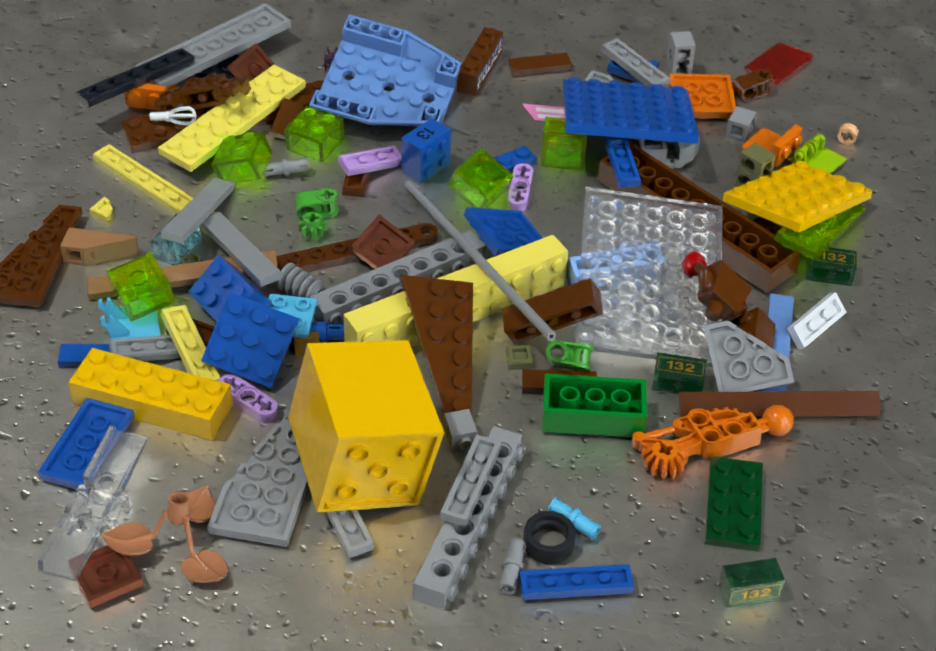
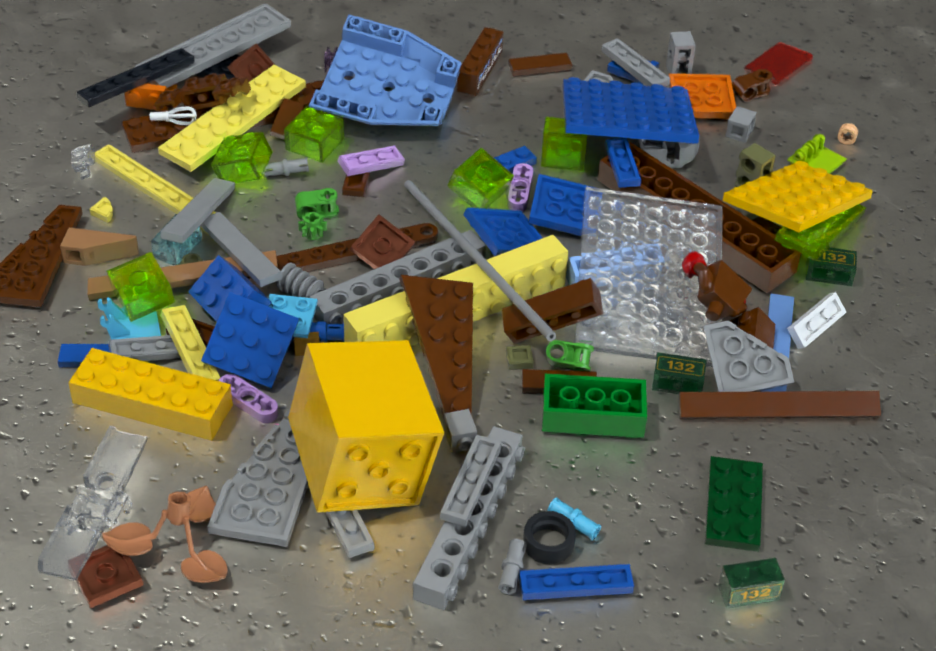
(81, 440): blue plate -> none
(82, 158): none -> clear plate
(425, 150): blue brick -> none
(539, 112): bright pink sticker -> none
(558, 204): none -> blue plate
(707, 435): orange arm -> none
(779, 145): orange bracket -> none

